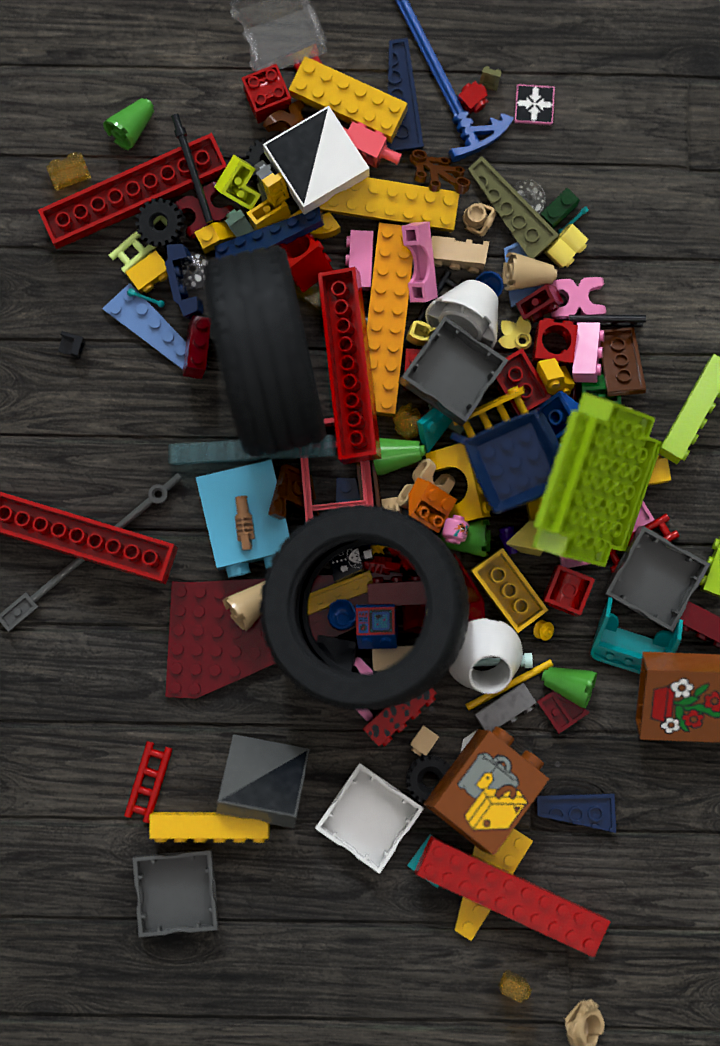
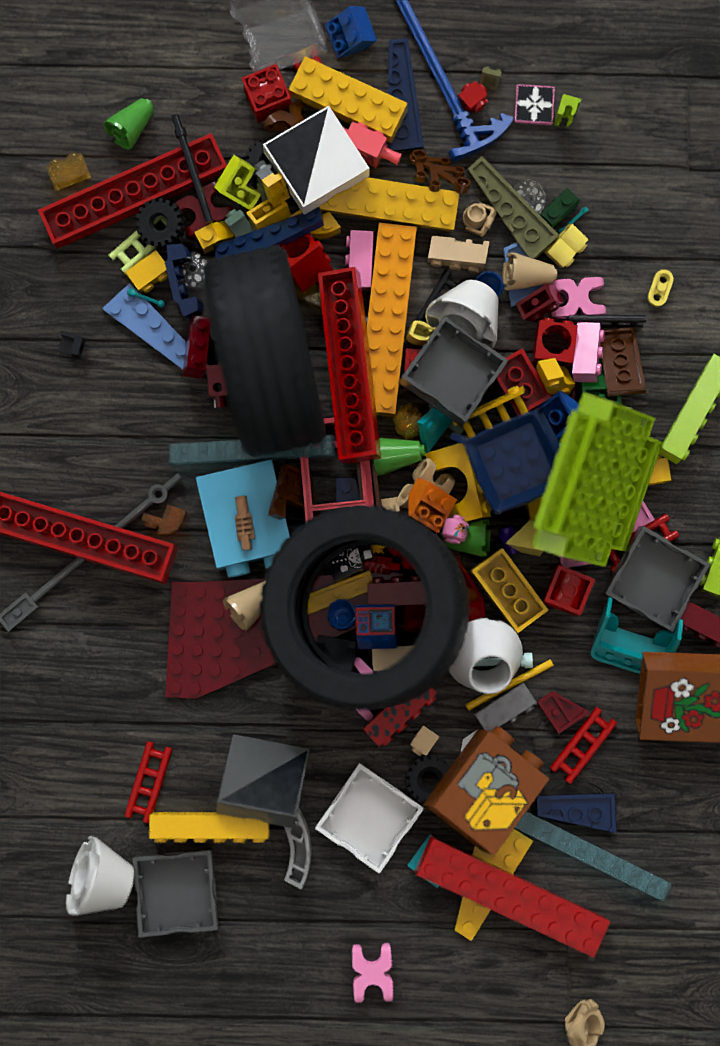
(98, 879): none -> white cone
(169, 524): none -> clear orange brick
(215, 376): none -> dark red torso
(300, 852): none -> light grey brick
(350, 31): none -> blue slope
(372, 972): none -> bright pink piece
(423, 281): bright pink arch -> none
(513, 332): light yellow plate -> none
(514, 986): clear yellow brick -> none
(543, 630): yellow wheel -> none
(567, 108): none -> lime hinge
(571, 683): bright green cone -> none
(571, 746): none -> red bar
(594, 856): none -> clear light blue beam
(659, 288): none -> light yellow plate

